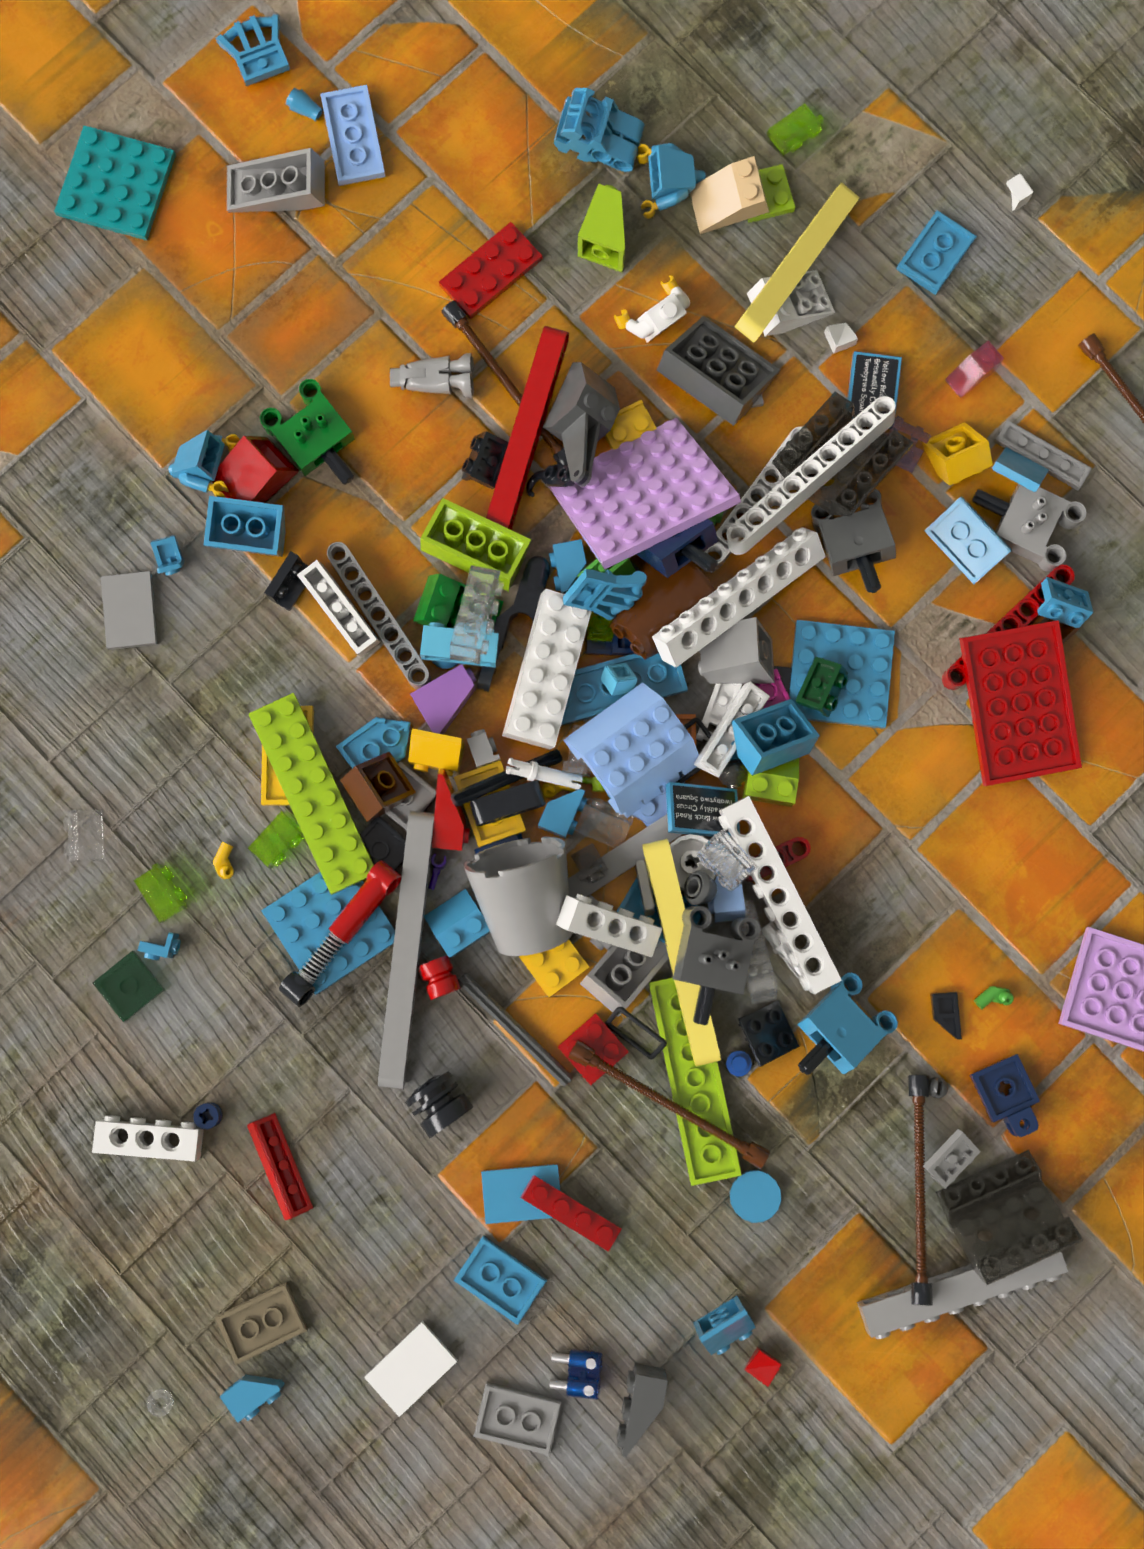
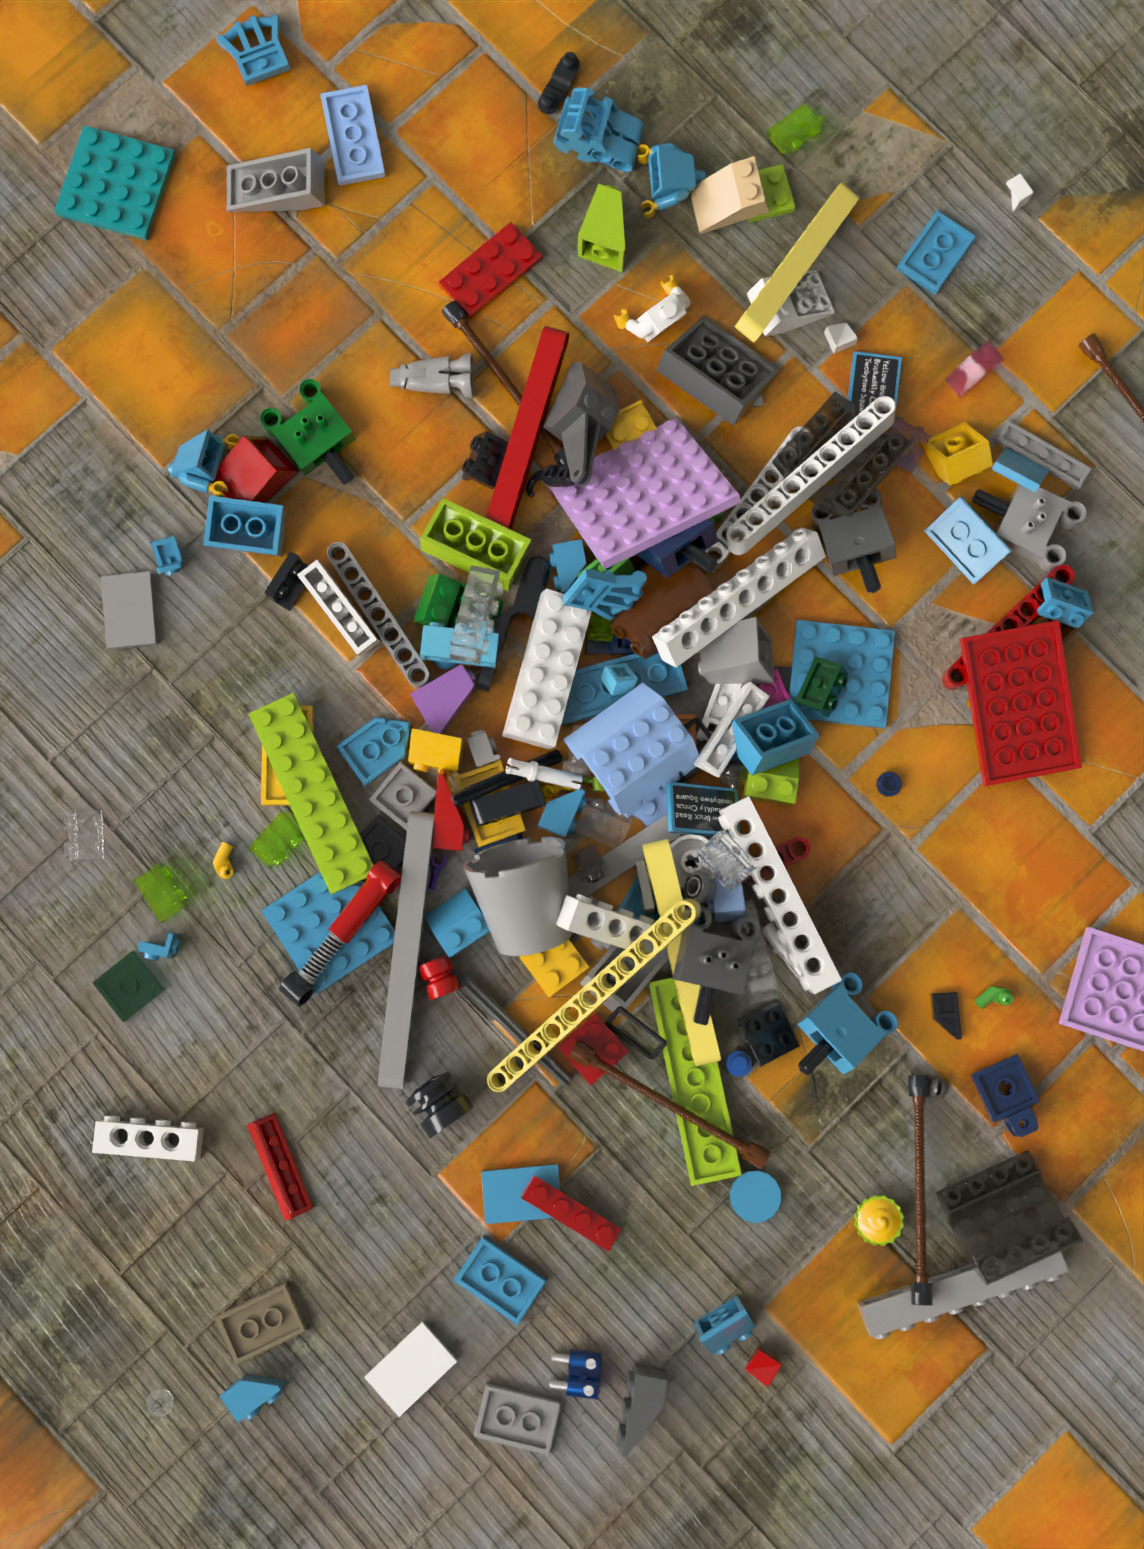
(213, 1115): dark blue wheel -> none
(303, 104): dark azure cone -> none
(377, 786): reddish brown slope -> none
(559, 83): none -> black piece
(601, 987): none -> light yellow beam
(879, 1220): none -> yellow piece
(888, 784): none -> dark blue plate
(951, 1159): light grey bracket -> none

